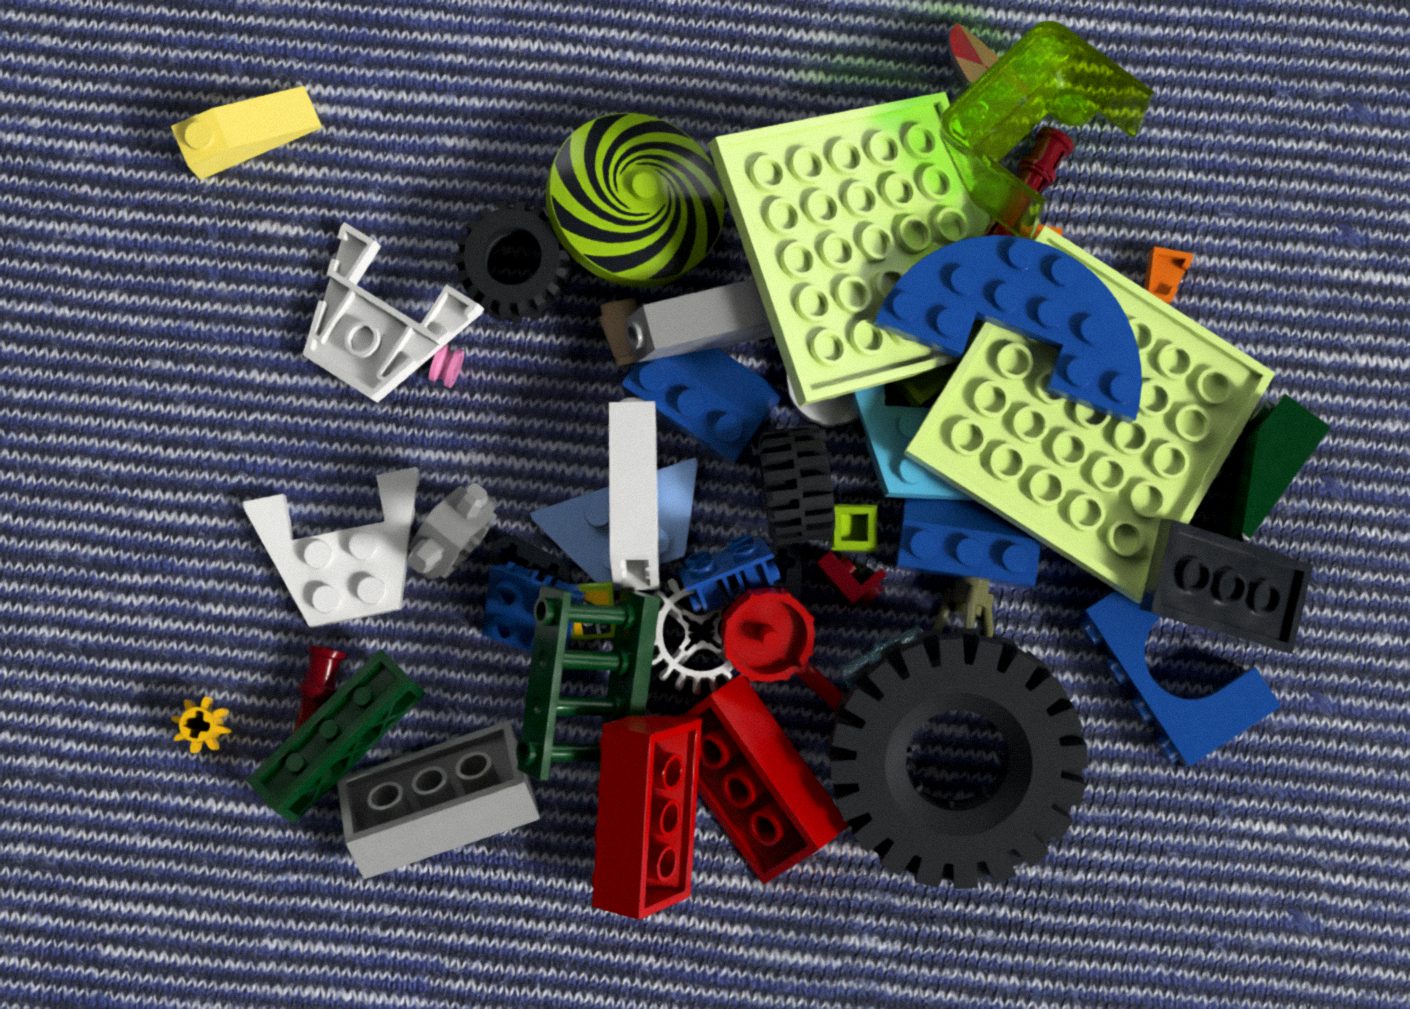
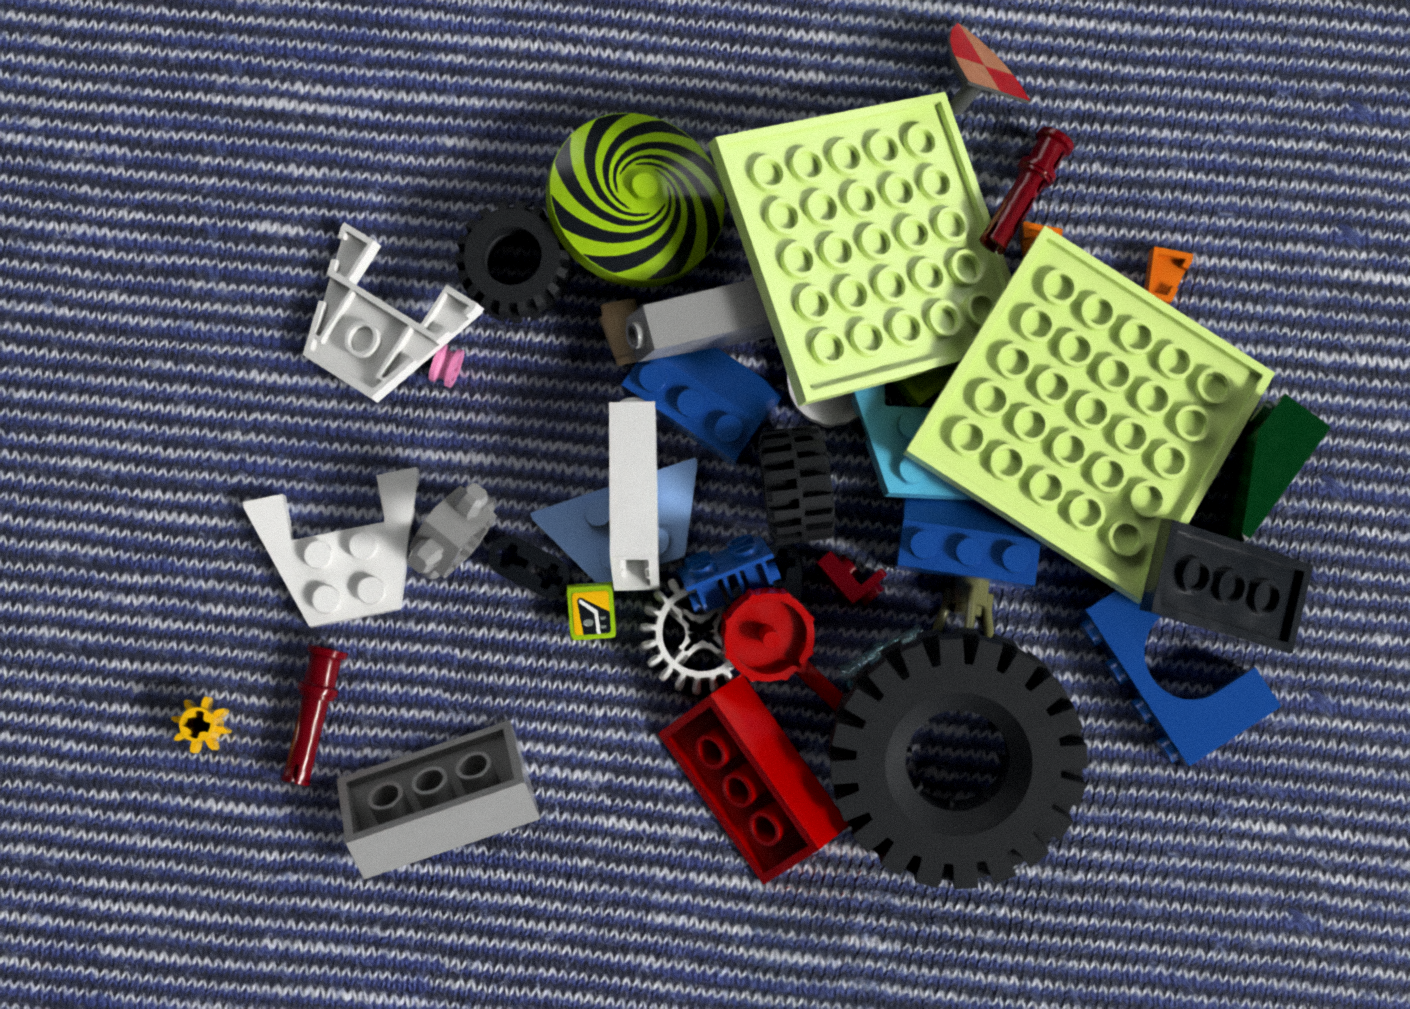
(244, 130): light yellow slope -> none
(336, 737): dark green fence -> none
(512, 602): blue hinge -> none
(628, 677): dark green fence -> none
(646, 813): red slope -> none
(855, 528): lime slope -> none
(1033, 294): blue plate -> none
(1038, 76): clear neon green windscreen -> none

